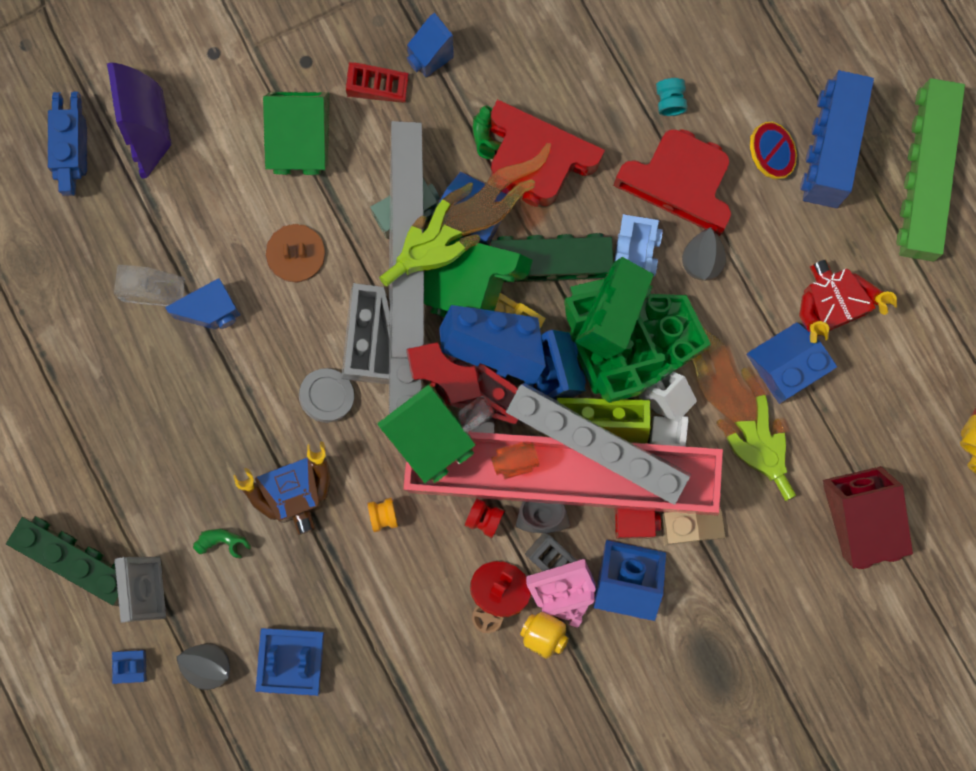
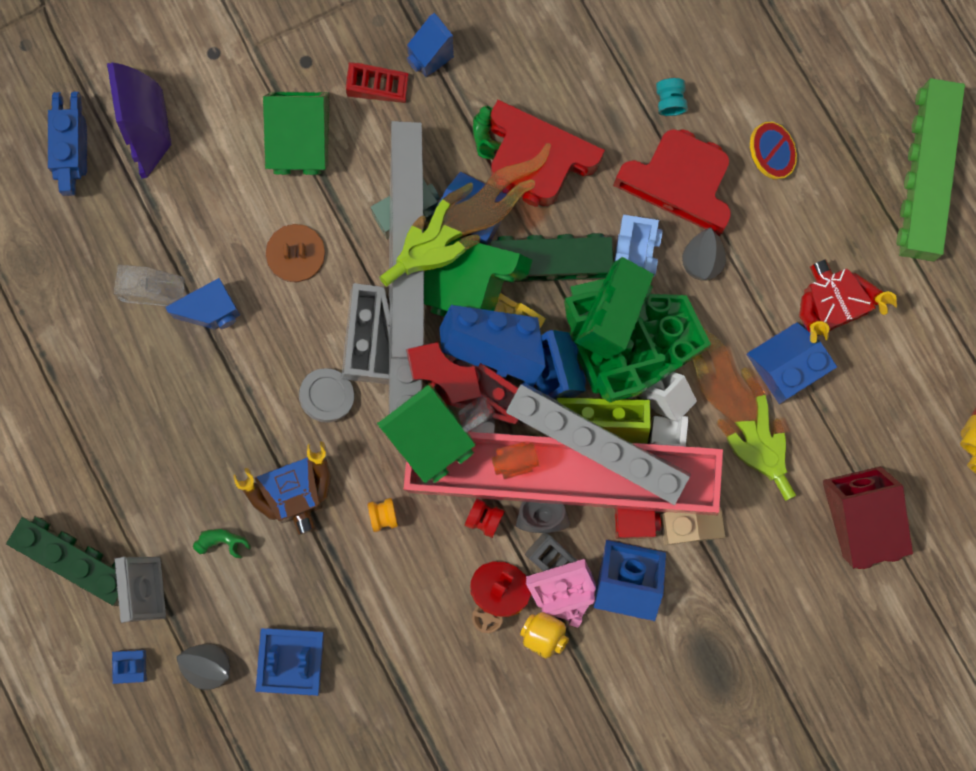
(837, 139): blue brick -> none

